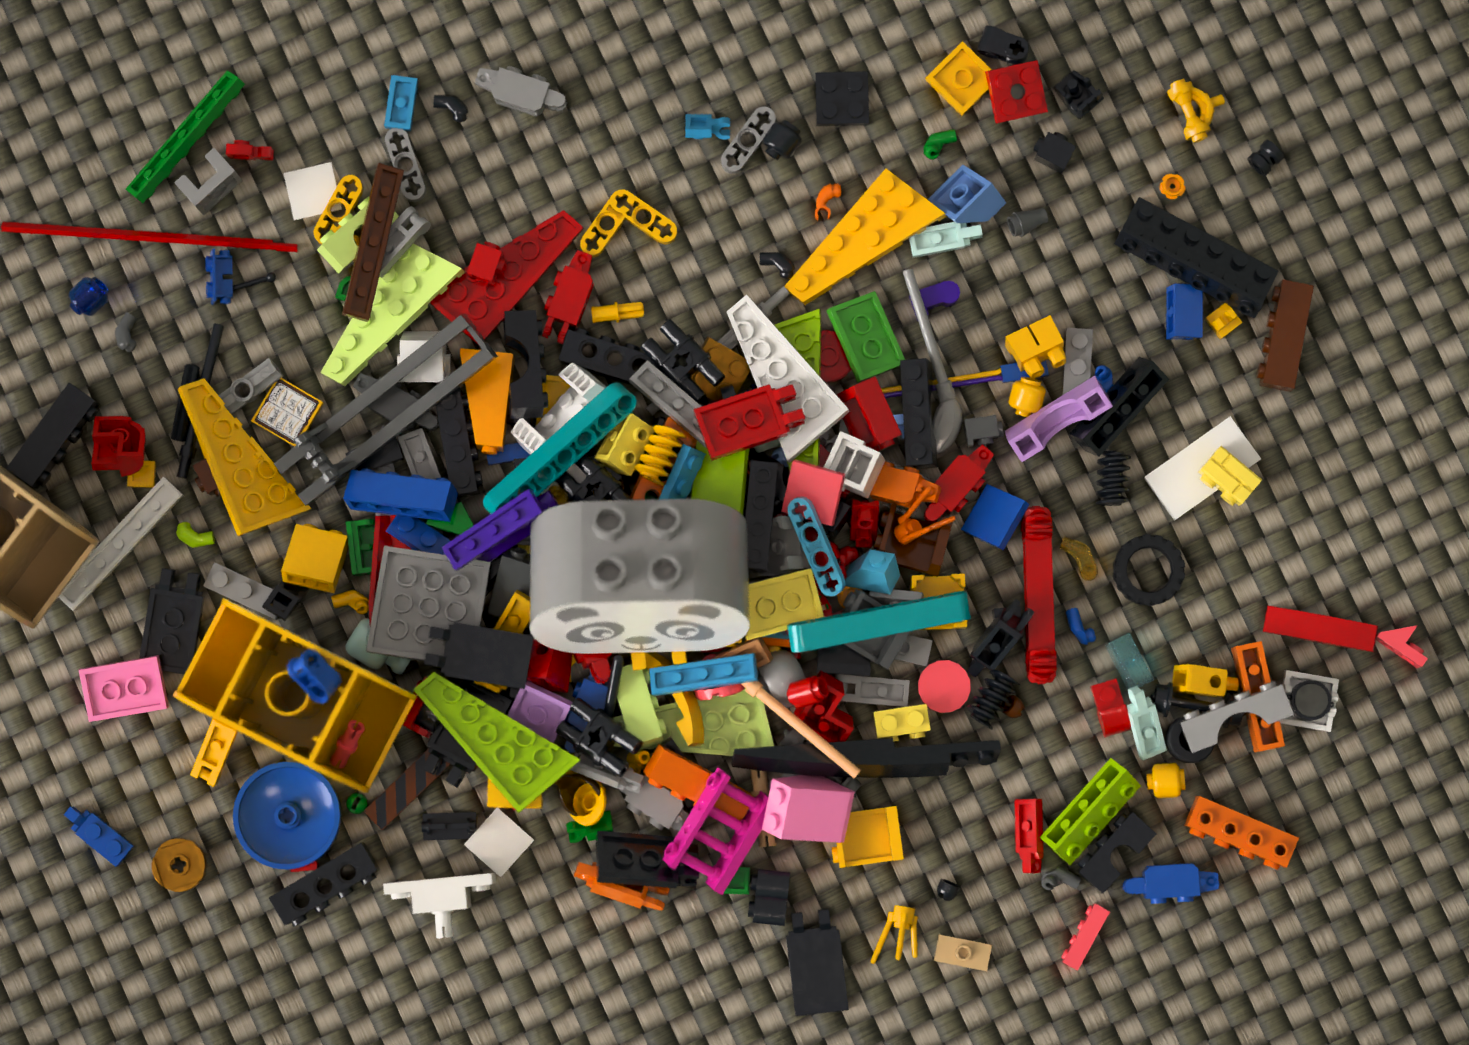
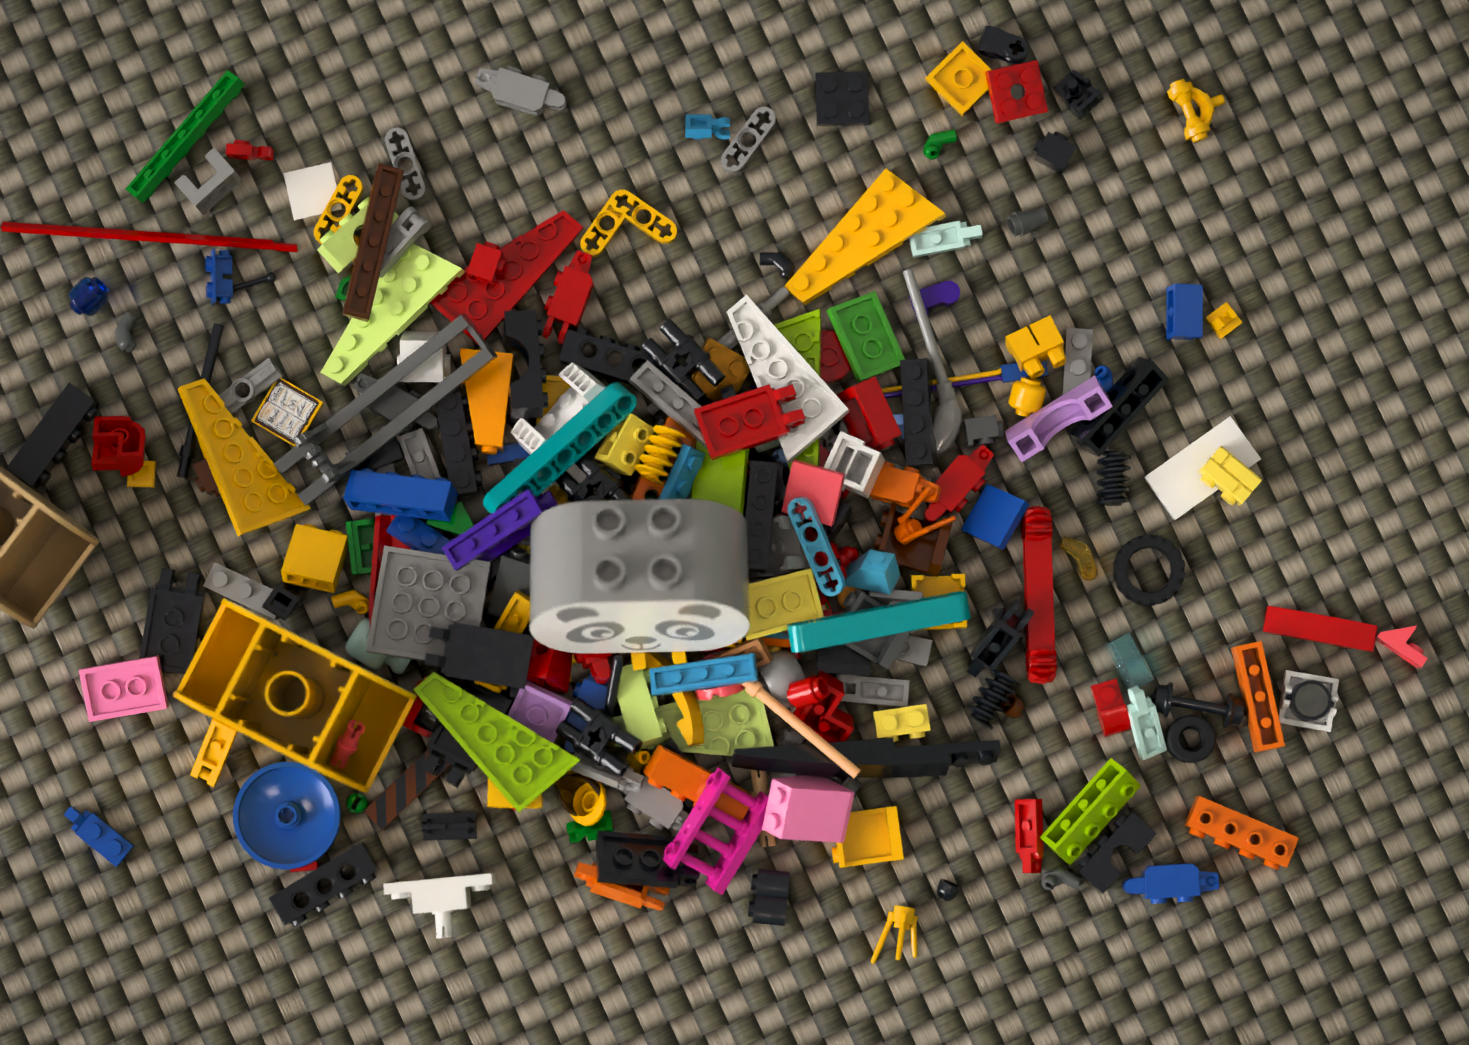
(120, 542): white tile -> none
(166, 857): pearl gold plate -> none
(181, 419): black axle -> none
(192, 538): lime arm -> none
(316, 676): blue piece -> none
(401, 102): dark azure plate -> none
(452, 103): black arm -> none
(499, 842): white sticker -> none
(617, 312): yellow axle -> none
(740, 882): green tile -> none
(782, 140): black head -> none
(816, 966): black tile -> none
(826, 193): orange arm -> none
(864, 522): red hips -> none
(944, 686): coral tile -> none
(962, 952): tan plate -> none
(968, 197): medium blue slope -> none
(1077, 628): blue arm -> none
(1085, 937): coral piece -> none
(1166, 780): yellow head -> none
(1174, 179): light orange plate -> none
(1196, 257): black bracket -> none
(1203, 681): yellow torso -> none
(1203, 728): light grey arch -> none
(1265, 158): black wheel -> none
(1285, 336): reddish brown brick -> none

